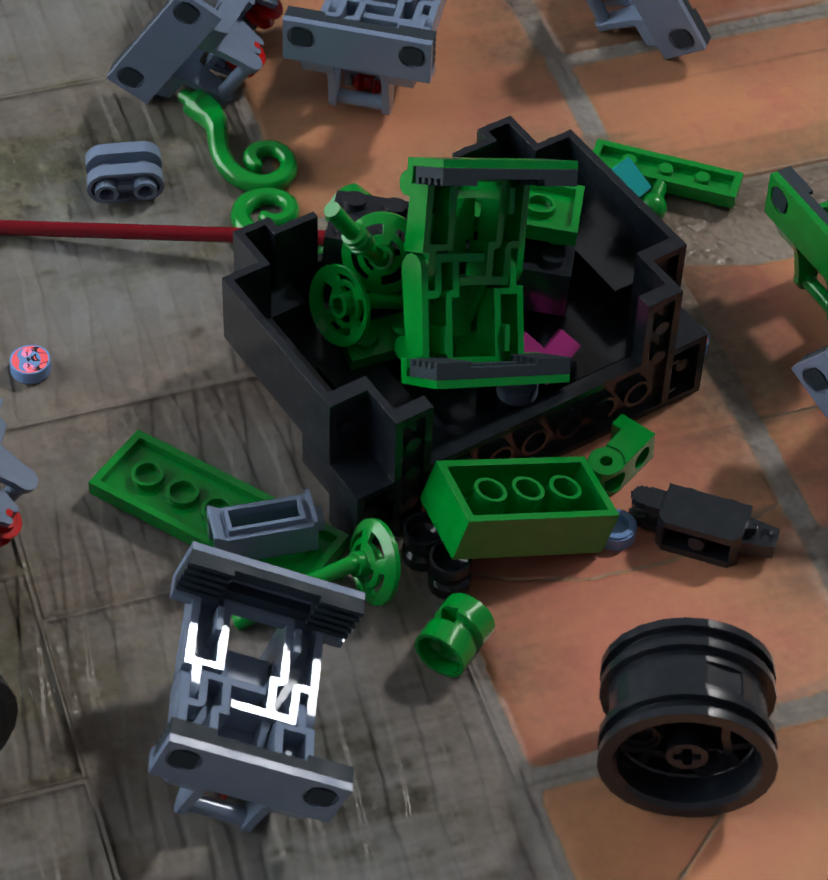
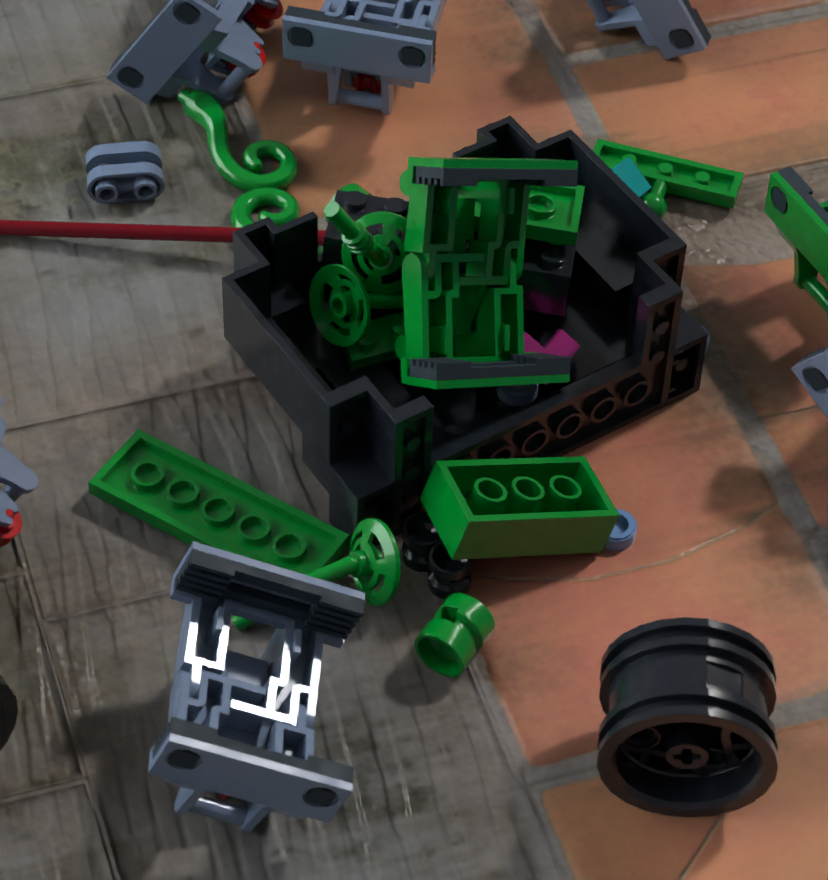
(30, 364): tile -> none
(267, 527): sand blue window -> none
(624, 455): green leg -> none
(702, 525): black hinge -> none

